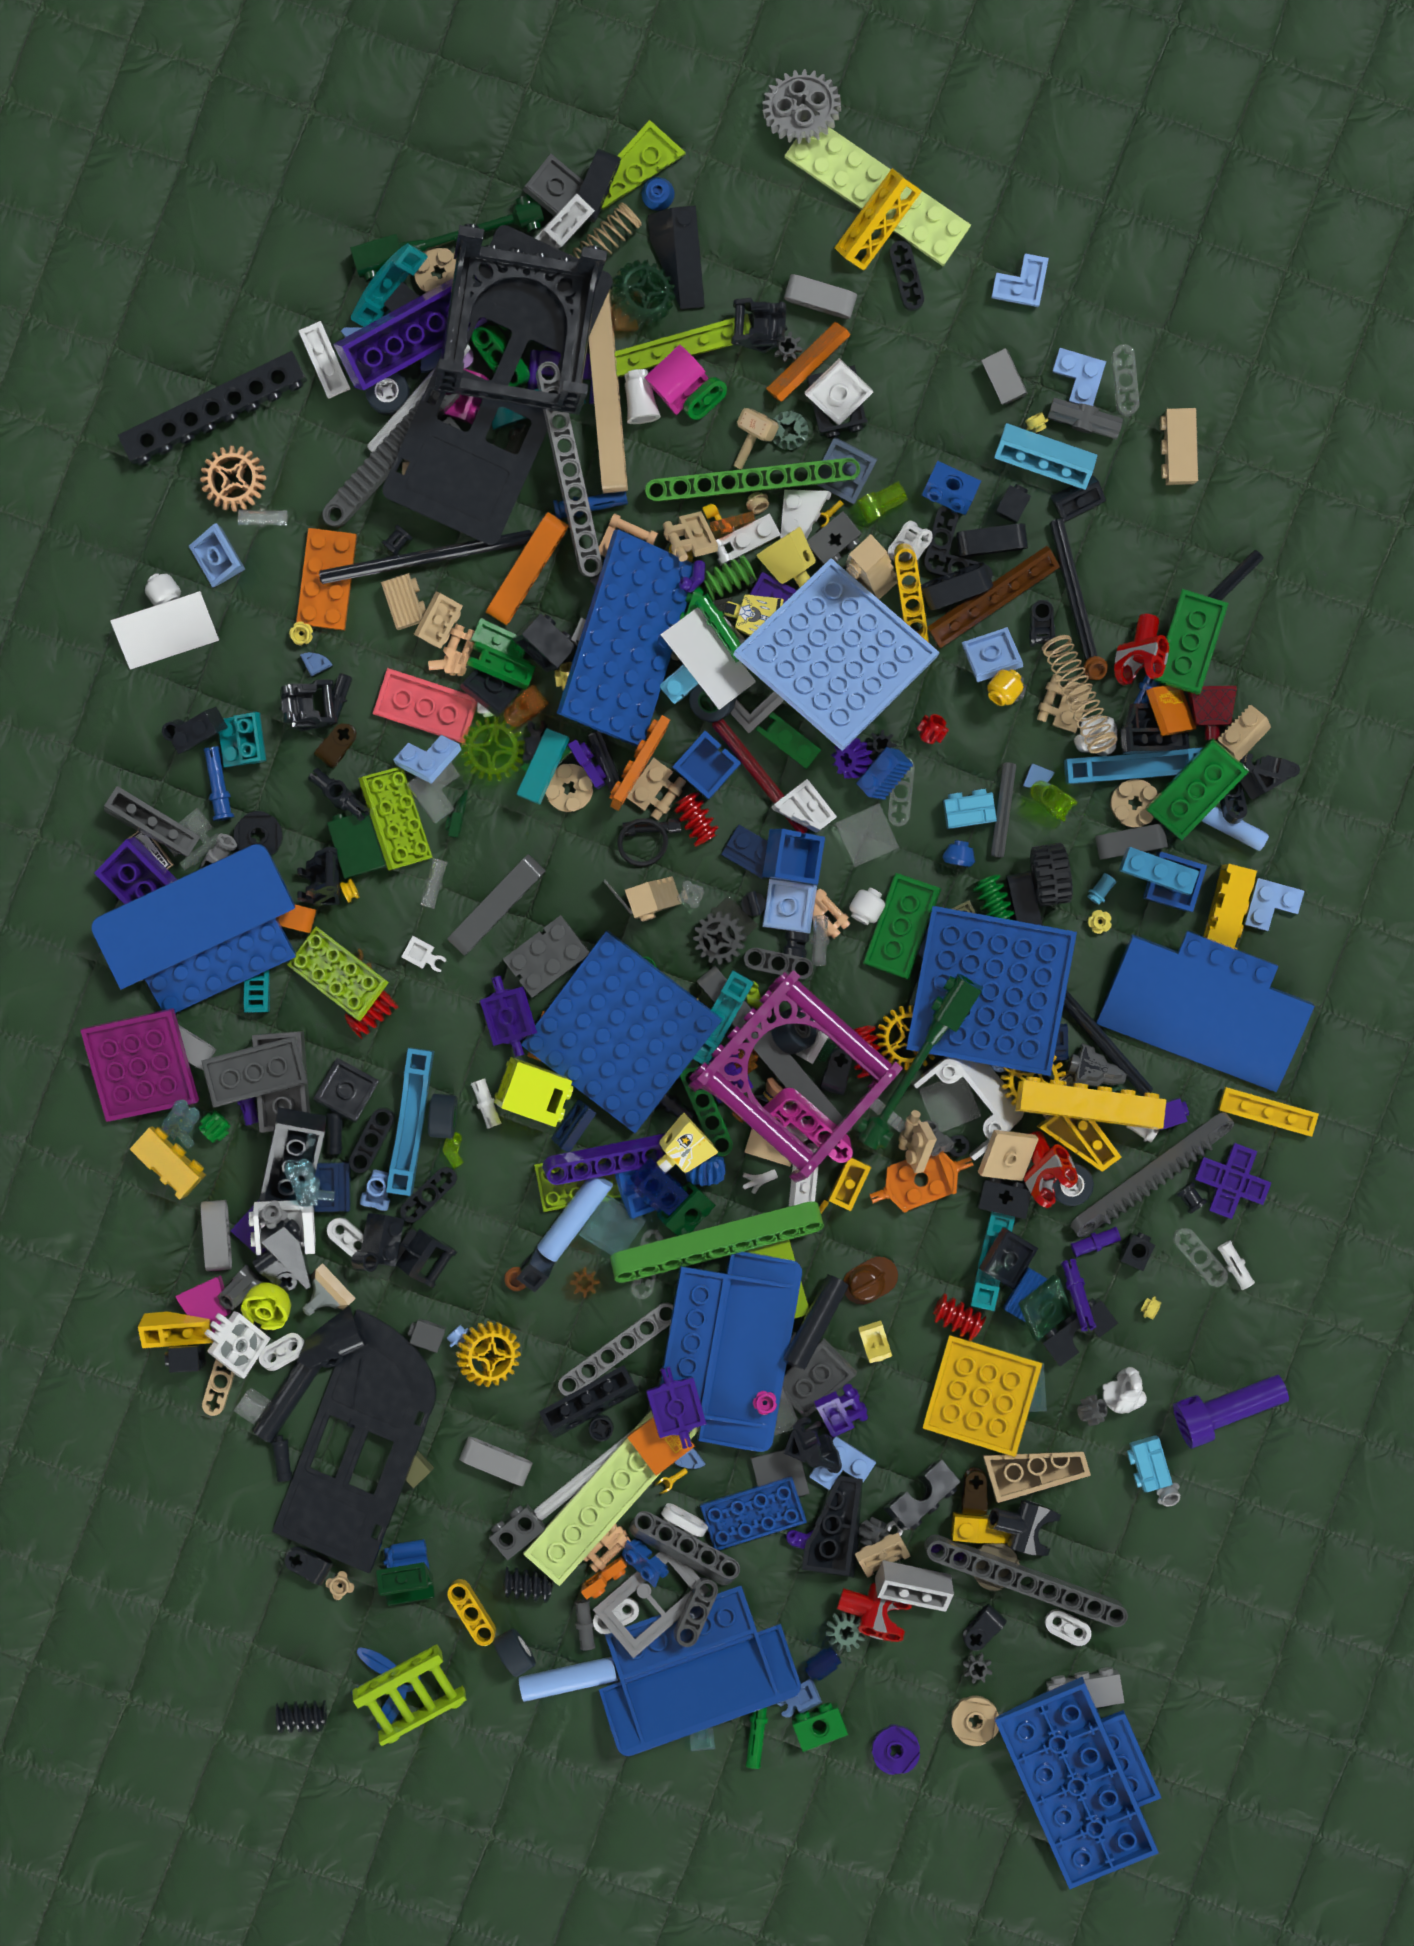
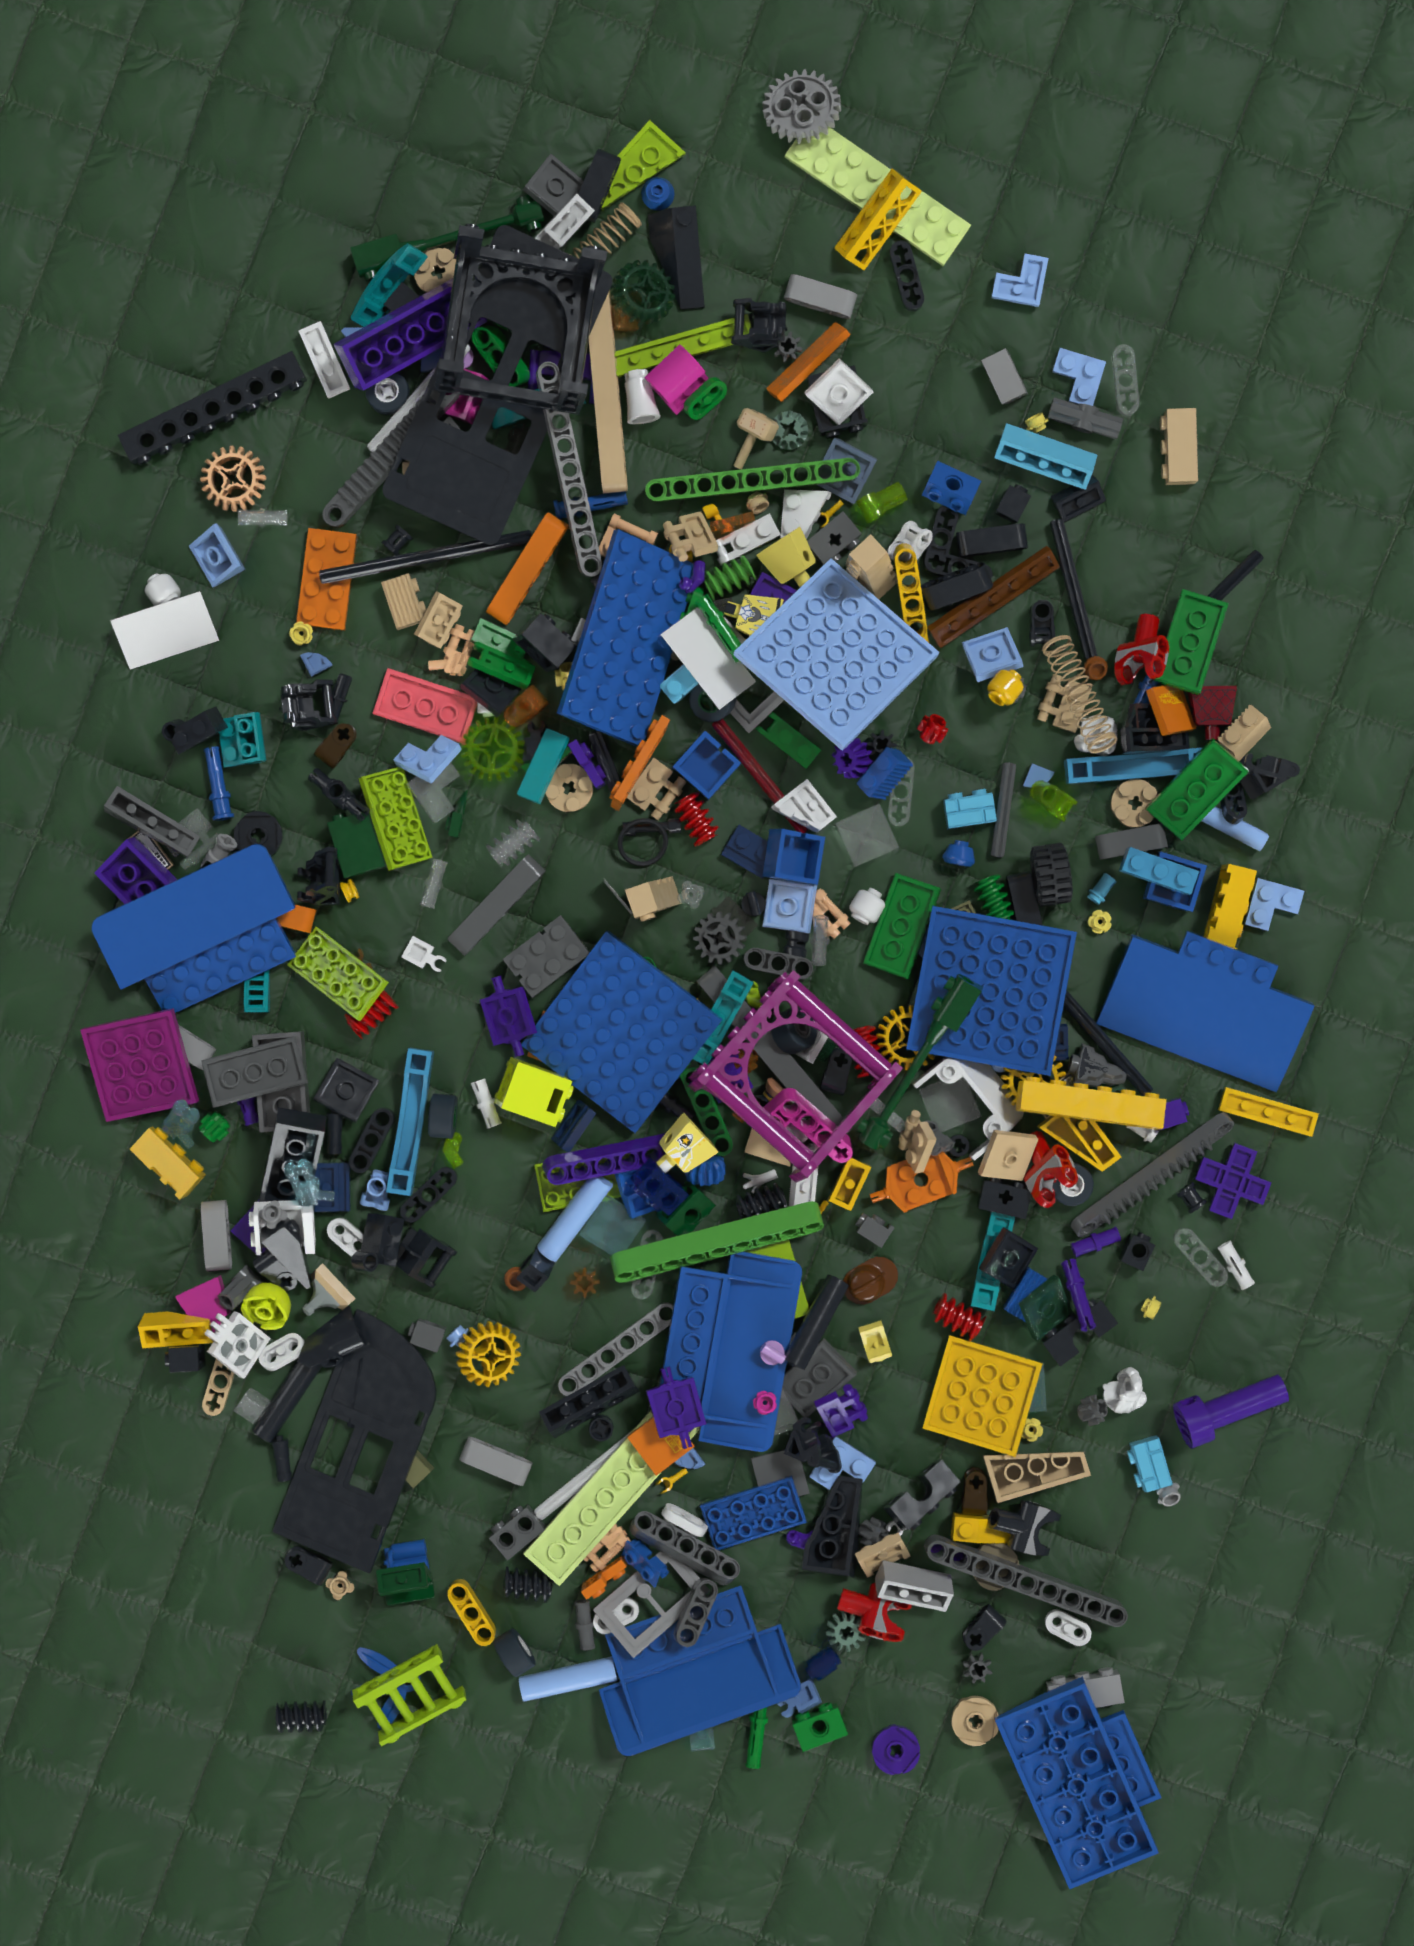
(512, 842): none -> clear piece
(760, 1202): none -> black piece
(772, 1353): none -> lavender plate
(874, 1229): none -> dark grey brick
(1037, 1430): none -> light yellow plate

